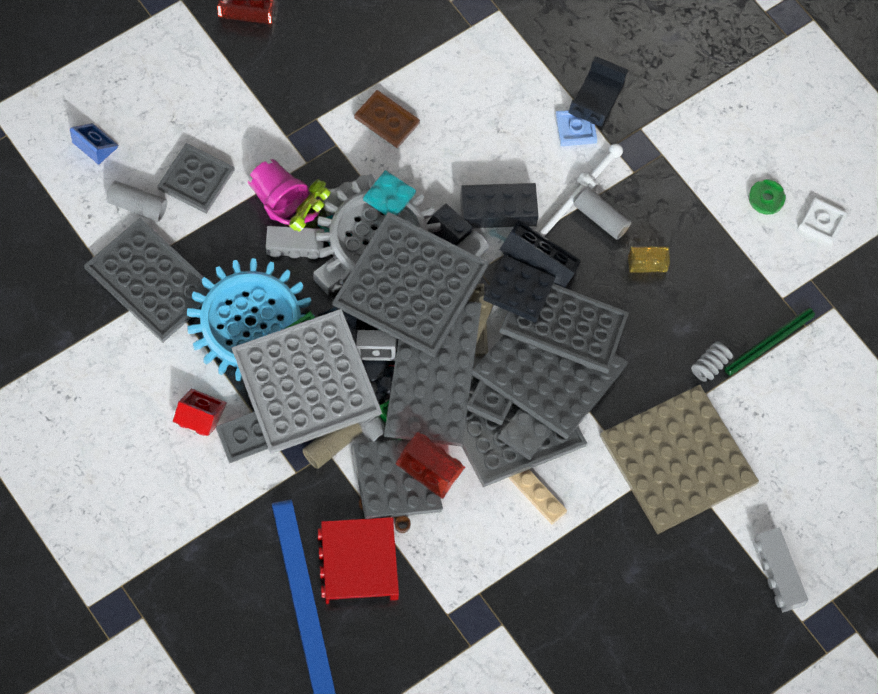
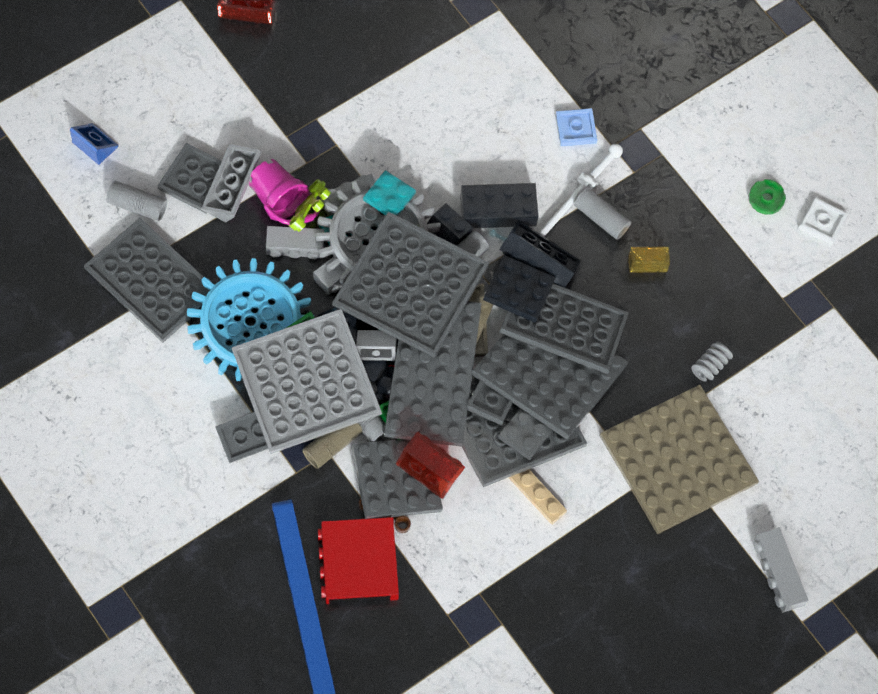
(199, 412): red slope -> none
(231, 182): none -> light grey slope
(387, 119): reddish brown plate -> none
(598, 91): black panel -> none
(769, 341): dark green axle -> none

